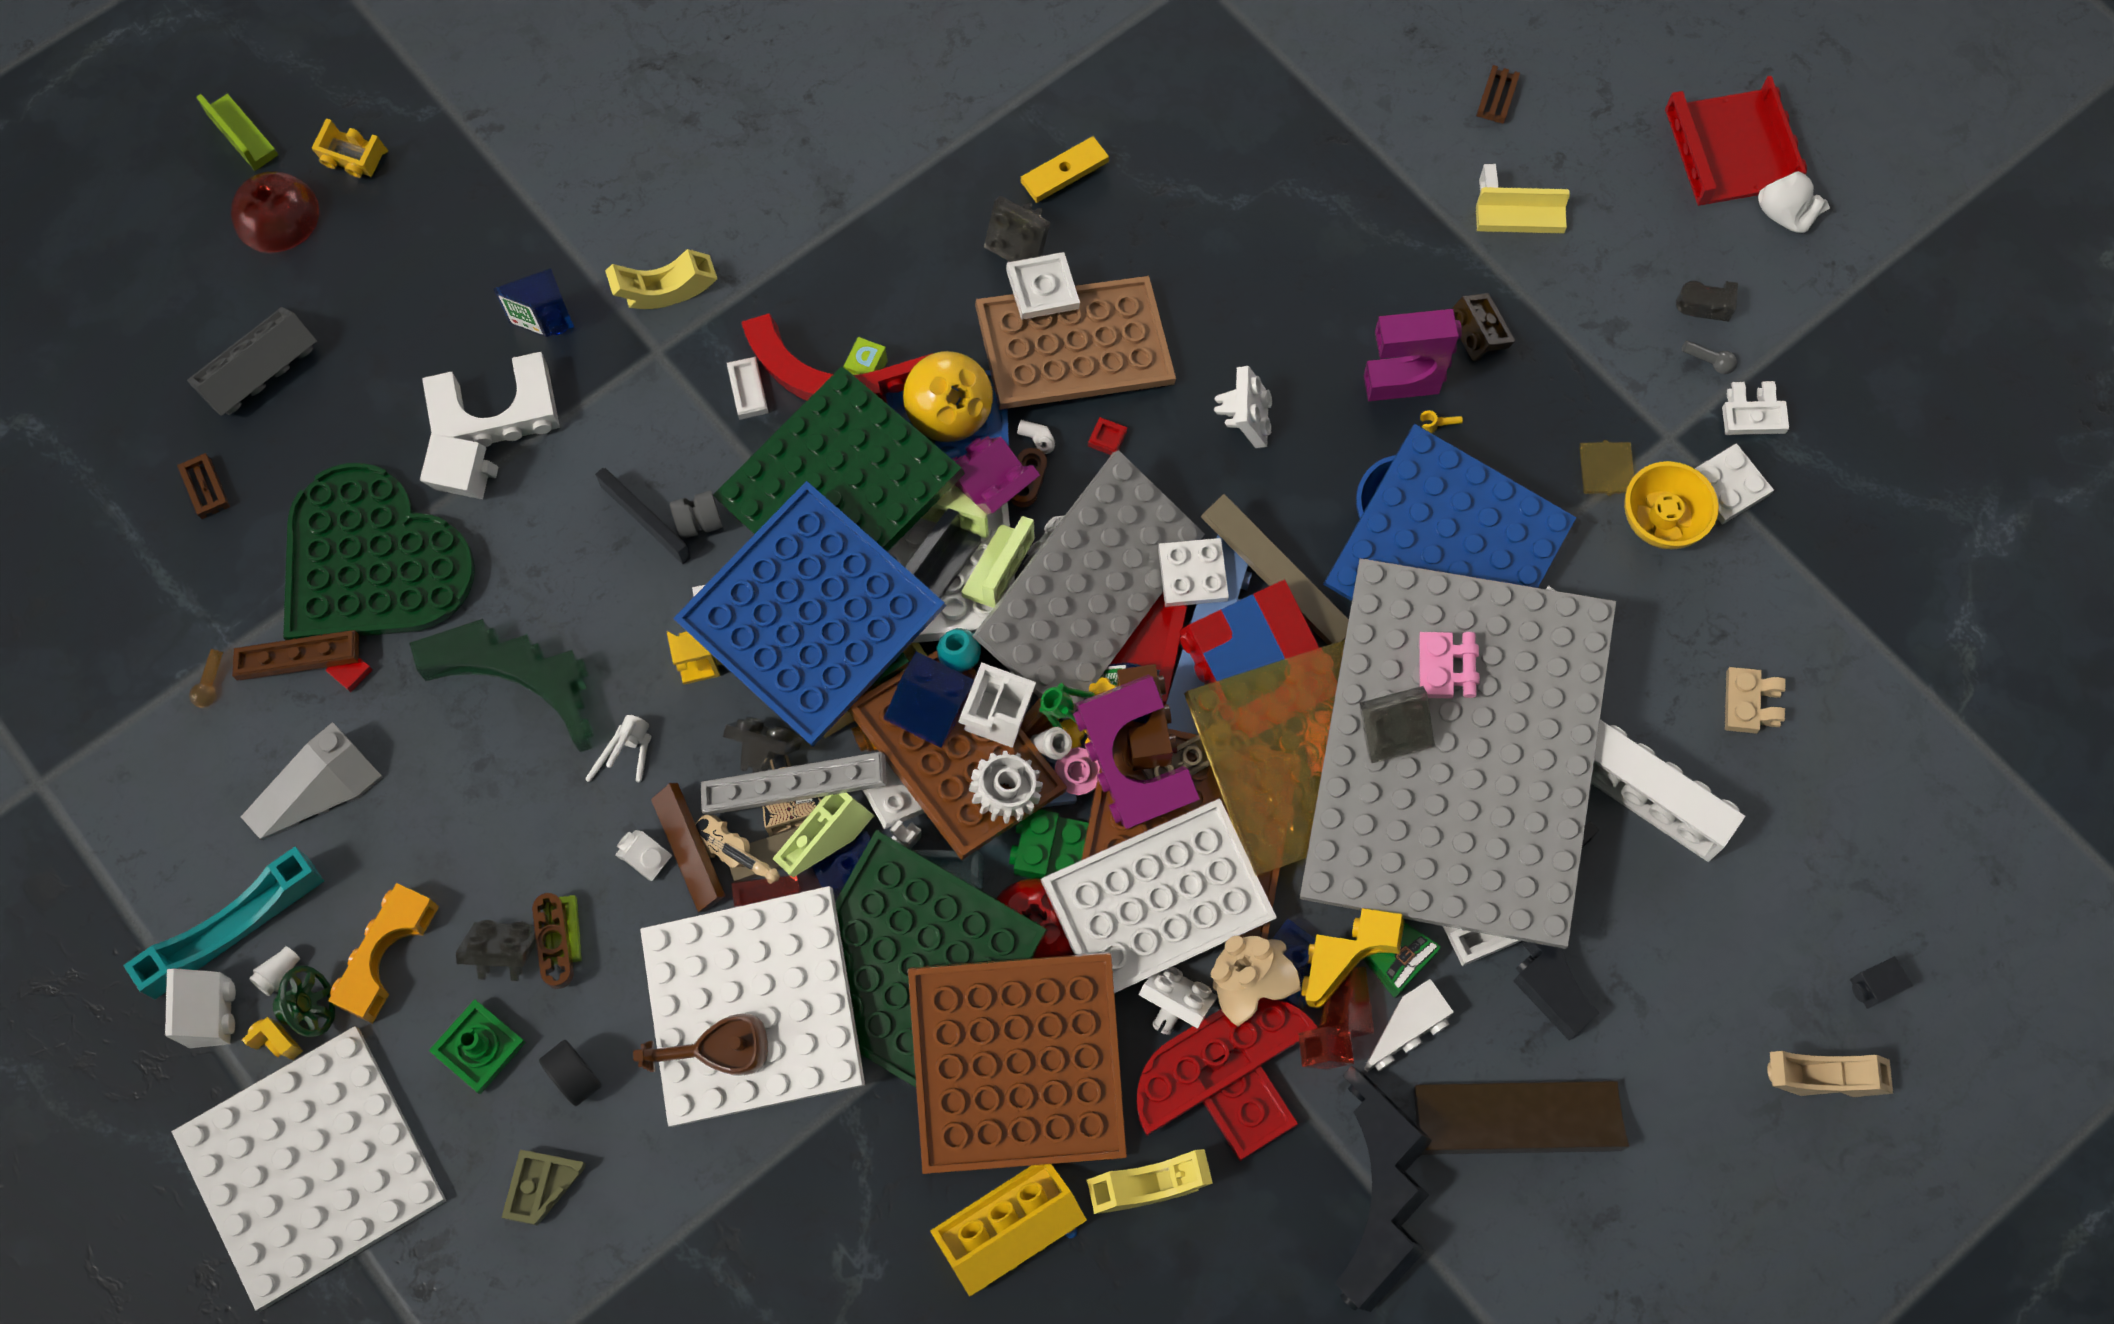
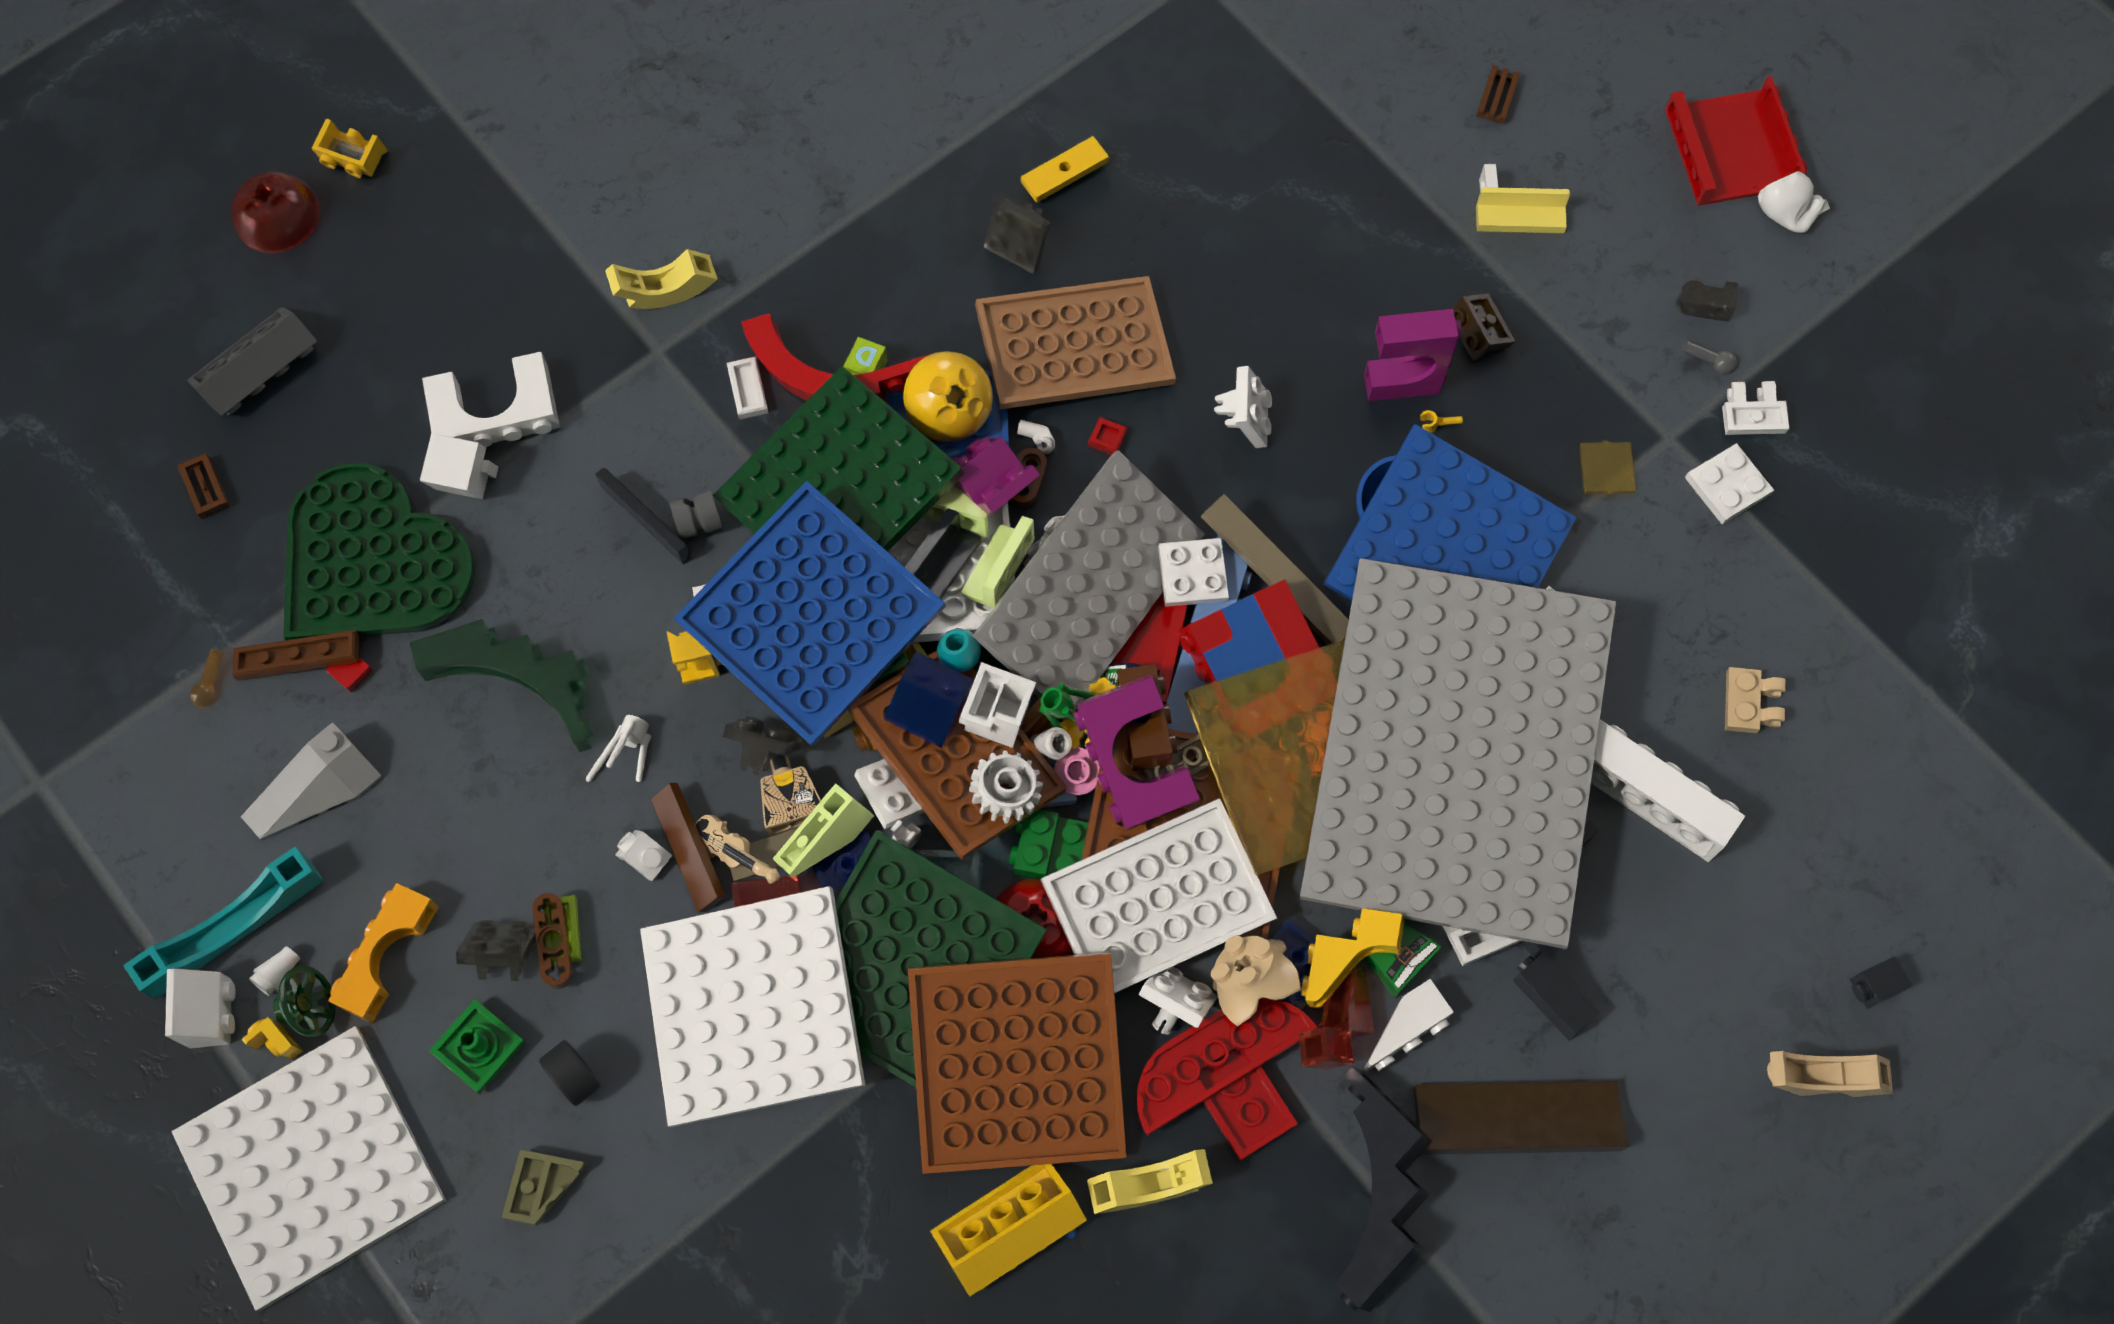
(239, 131): lime panel -> none
(535, 304): clear blue slope -> none
(730, 1046): reddish brown piece -> none
(793, 783): light grey tile -> none
(1042, 285): white plate -> none
(1397, 724): clear smoke plate -> none
(1436, 664): bright pink plate -> none
(1671, 492): yellow piece -> none

